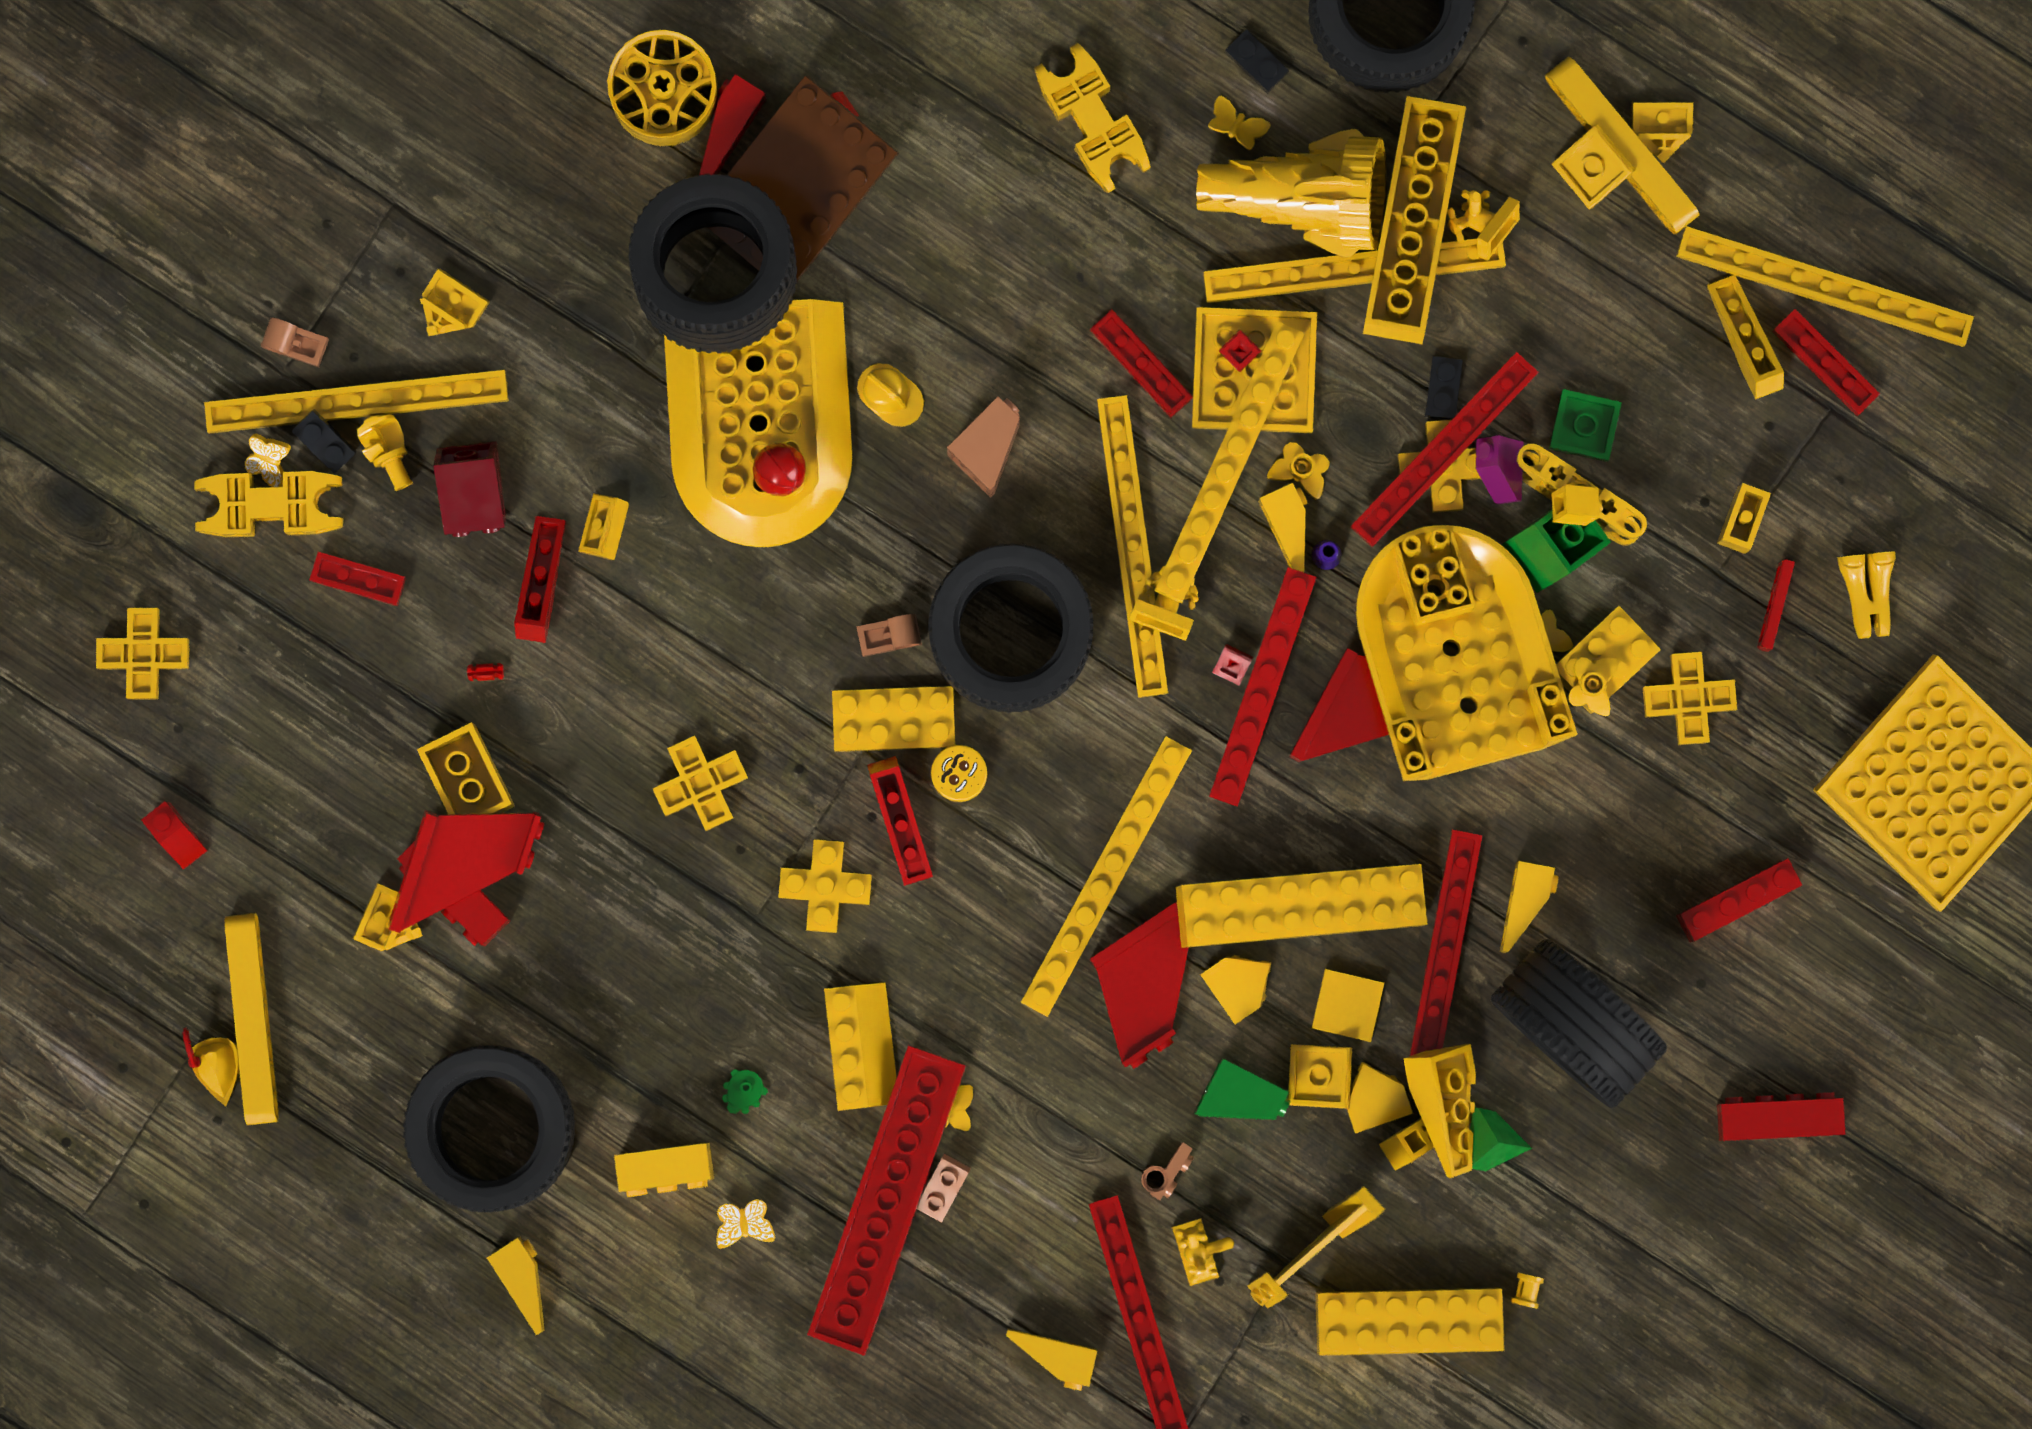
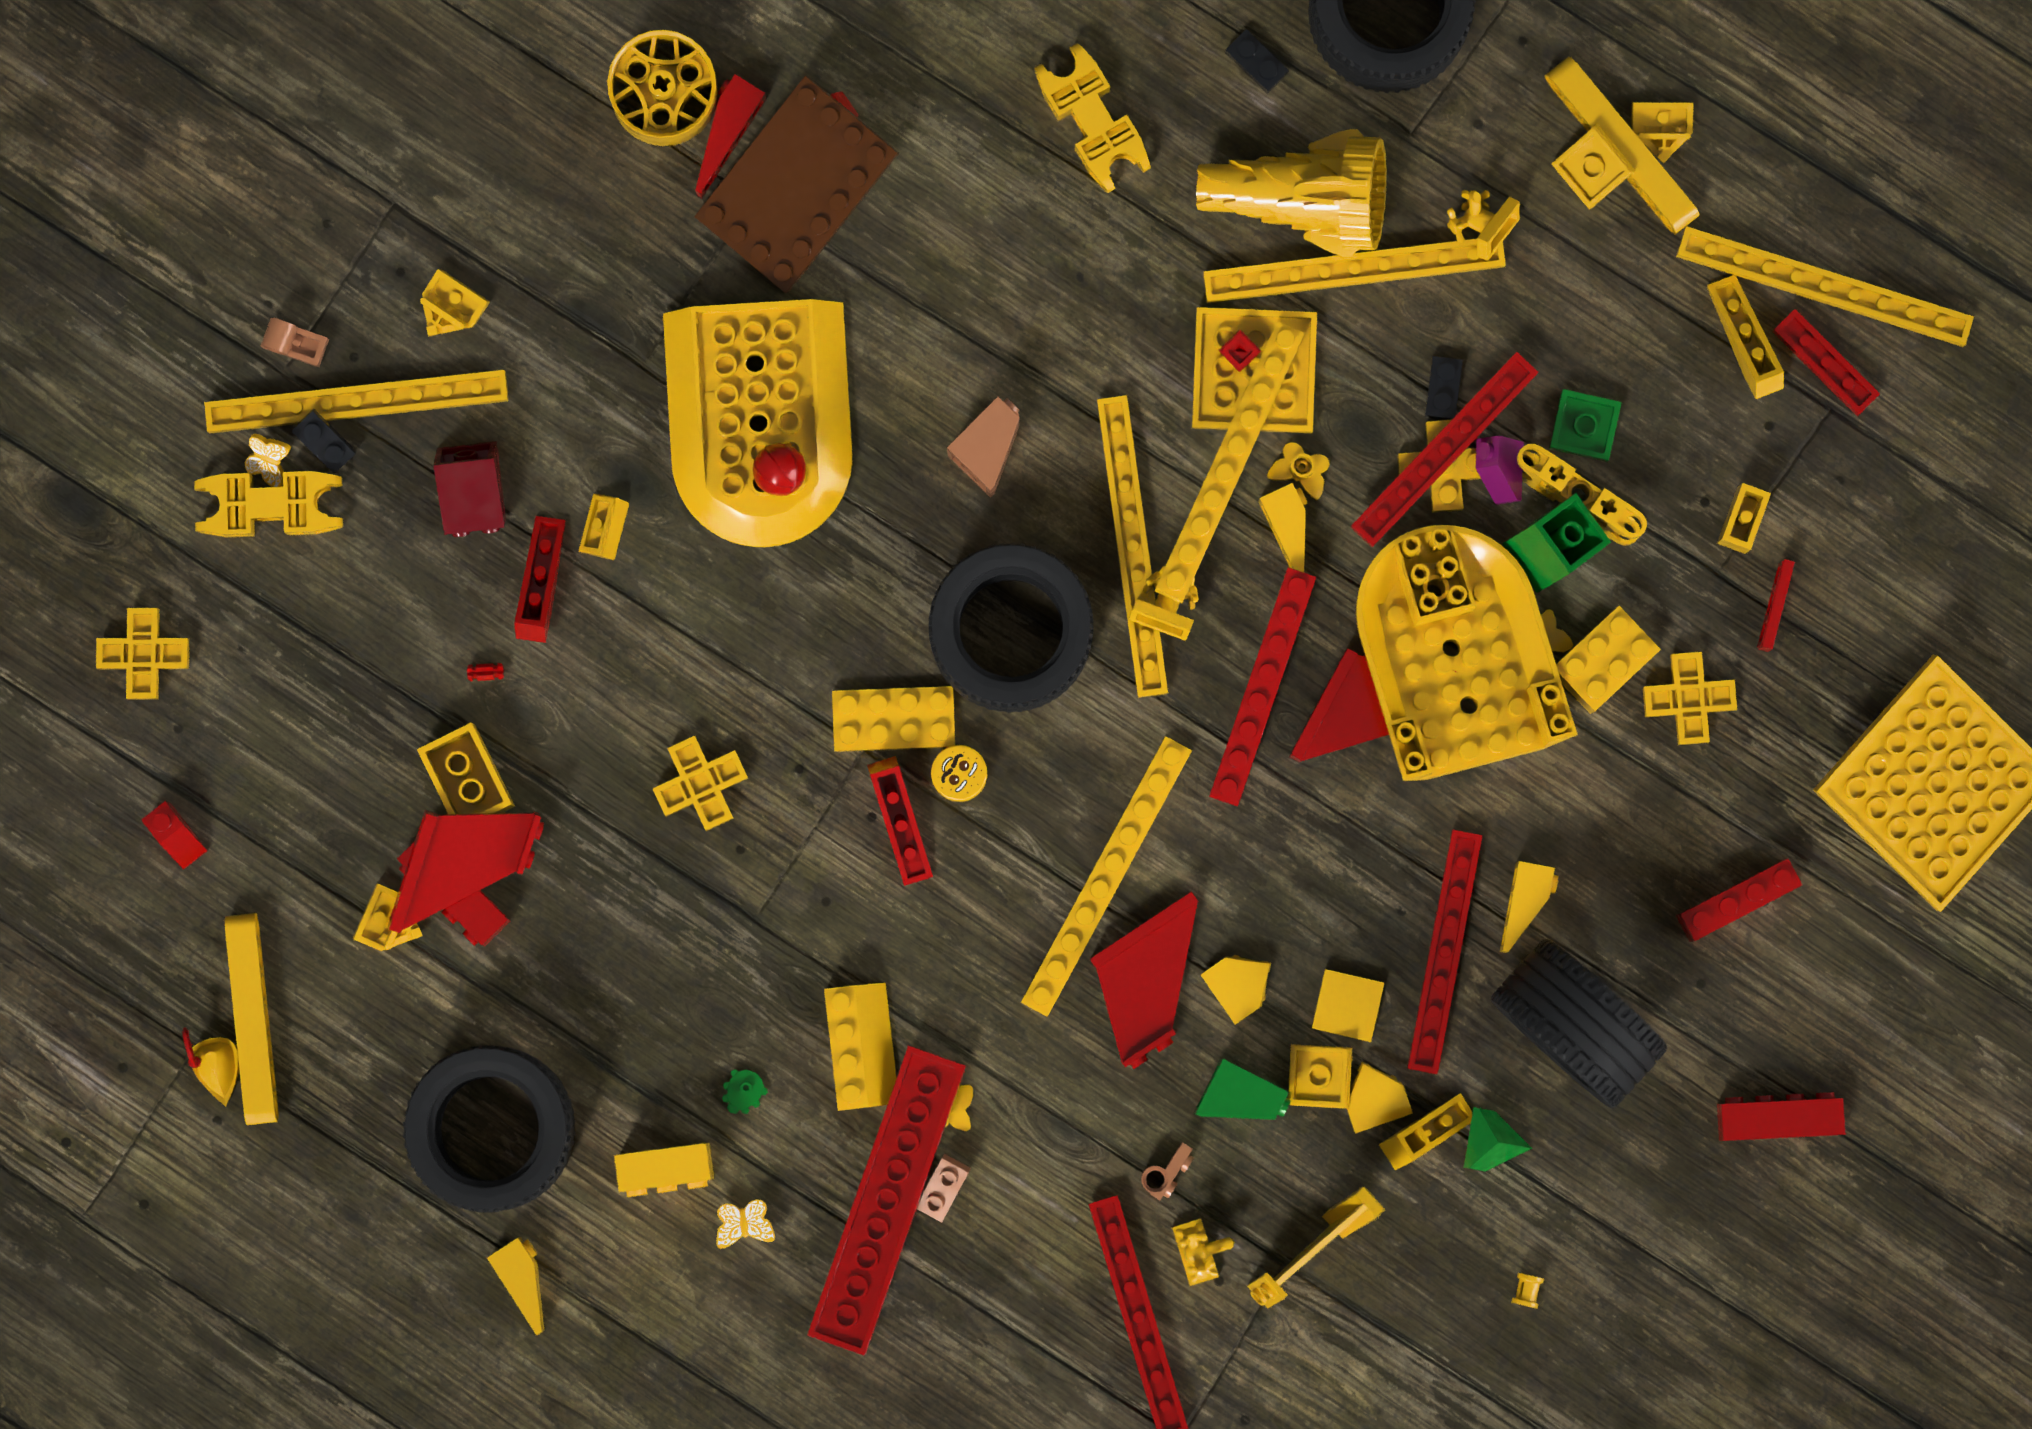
(357, 579): red plate -> none
(385, 447): yellow piece -> none
(709, 203): black tyre -> none
(825, 886): yellow plate -> none
(889, 635): nougat plate -> none
(890, 395): yellow piece -> none
(1062, 1359): yellow slope -> none
(1141, 363): red tile -> none
(1227, 123): yellow piece -> none
(1232, 664): tile -> none
(1301, 905): yellow brick -> none
(1322, 561): dark purple cone -> none
(1409, 1321): yellow brick -> none
(1414, 220): yellow brick -> none
(1442, 1092): yellow wedge -> none
(1576, 505): yellow brick -> none
(1592, 684): yellow animal -> none
(1879, 571): yellow piece -> none

